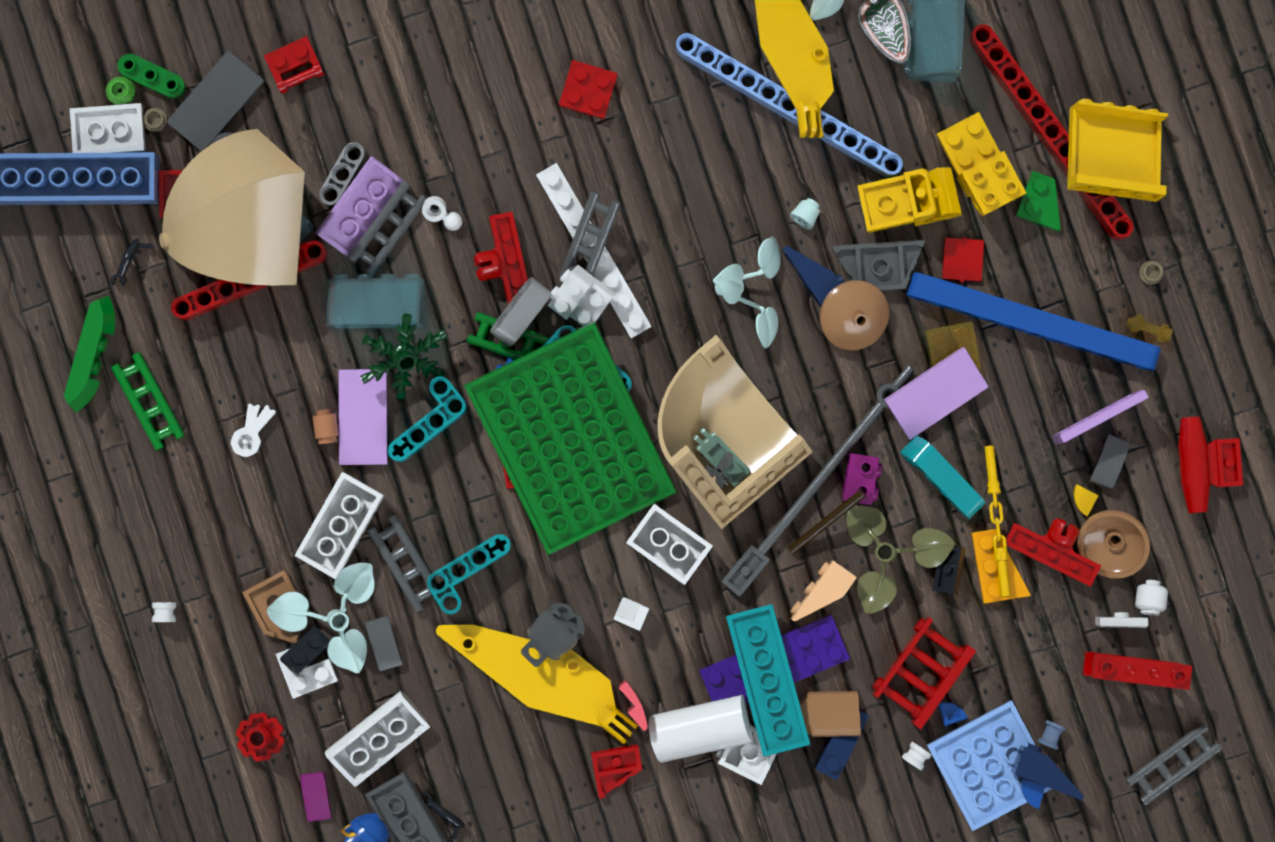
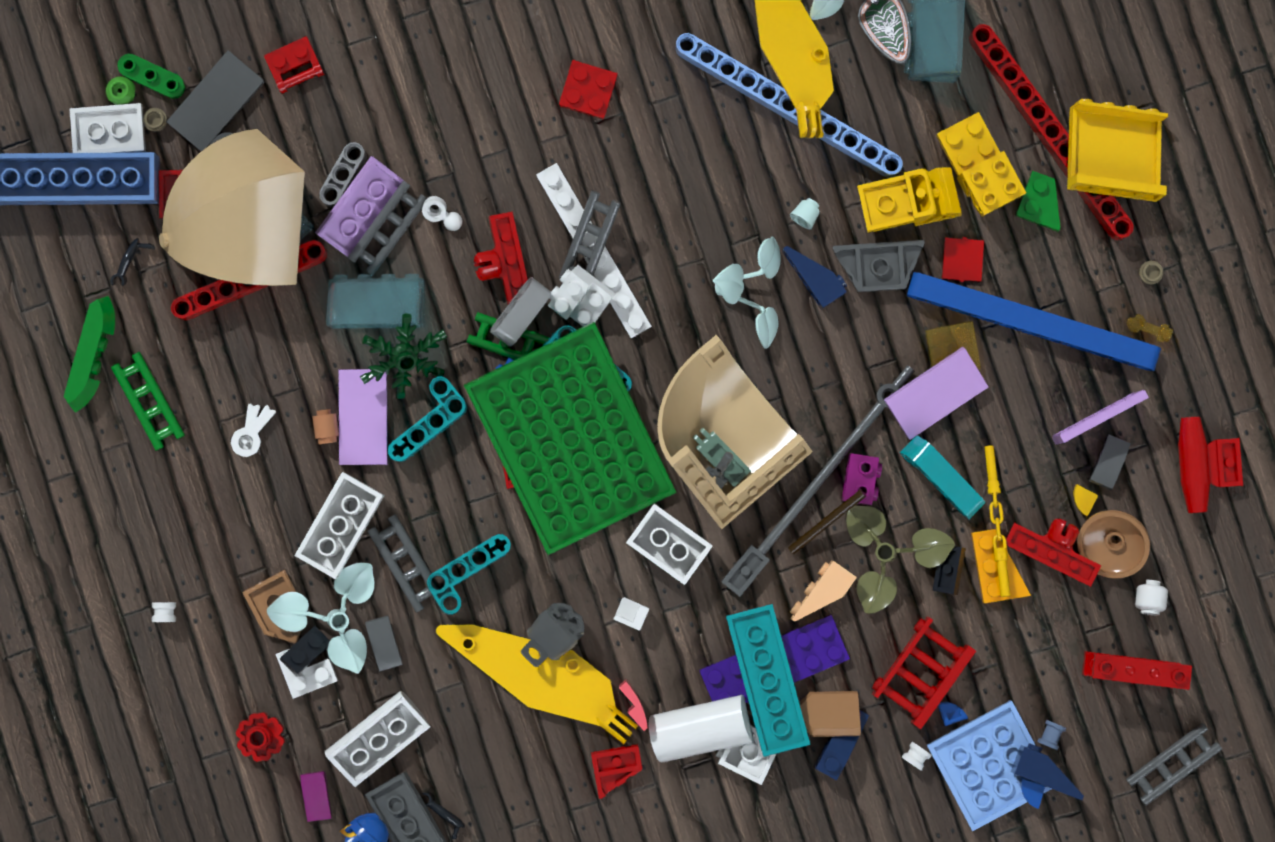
(842, 310): medium nougat dish -> none
(1121, 619): white plate -> none

